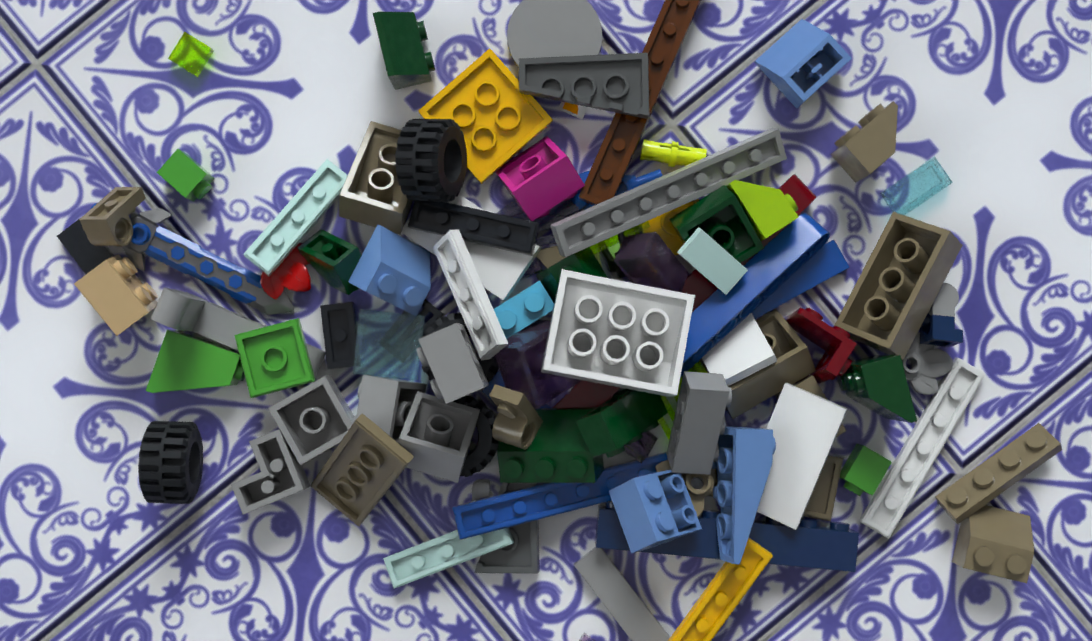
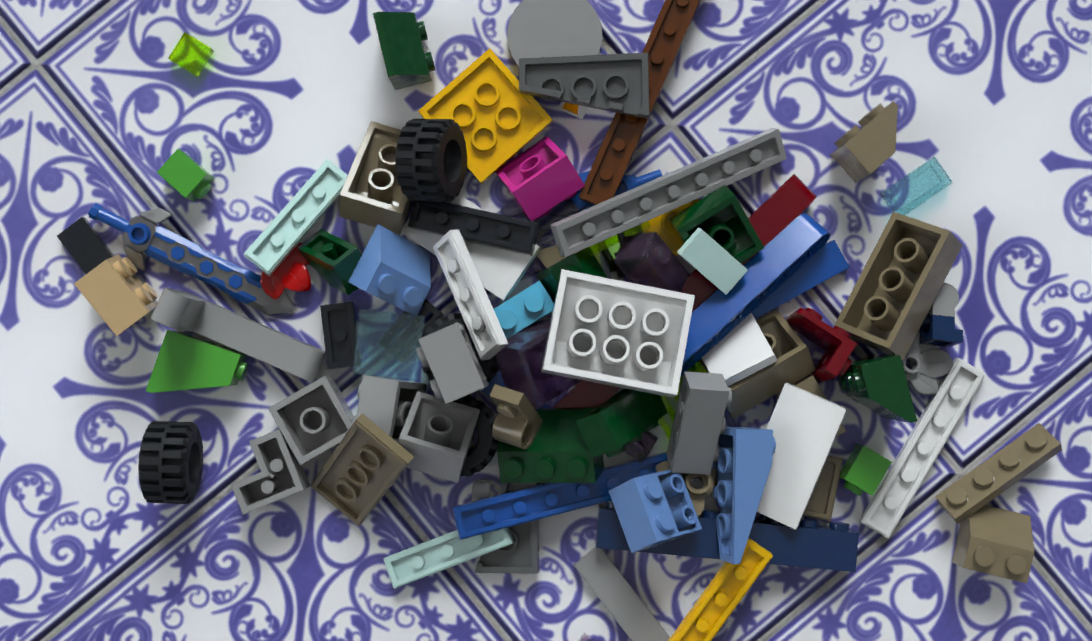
(109, 219): dark tan plate -> none
(275, 358): bright green tile -> none
(672, 153): neon yellow pin -> none
(764, 206): lime slope -> none
(802, 61): medium blue slope -> none

